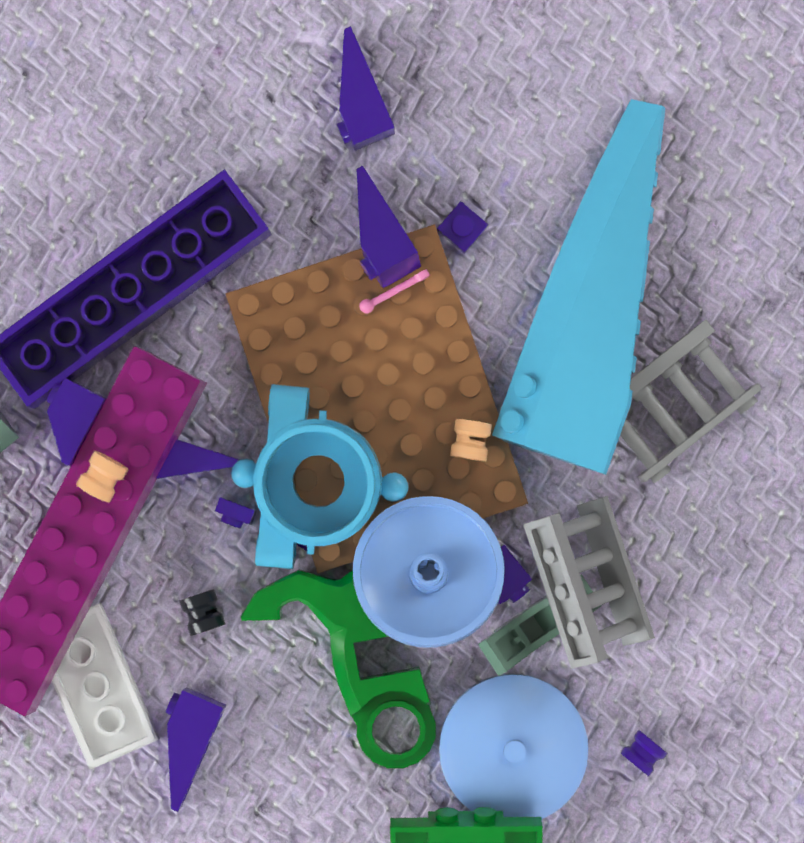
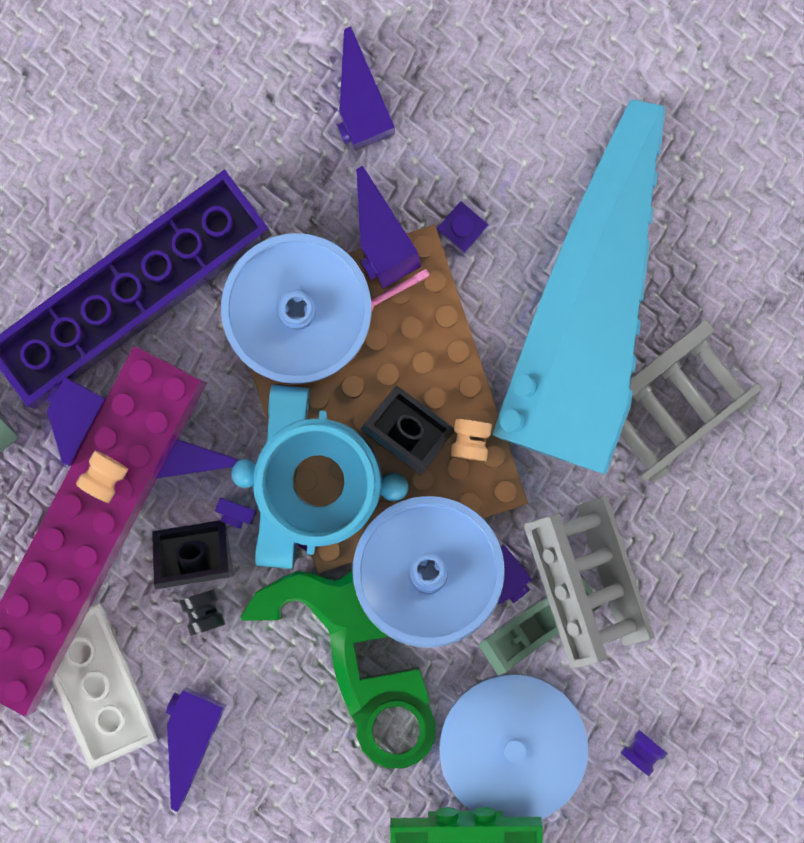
(191, 554): none -> black slope
(296, 308): none -> light blue dish
(408, 430): none -> black slope

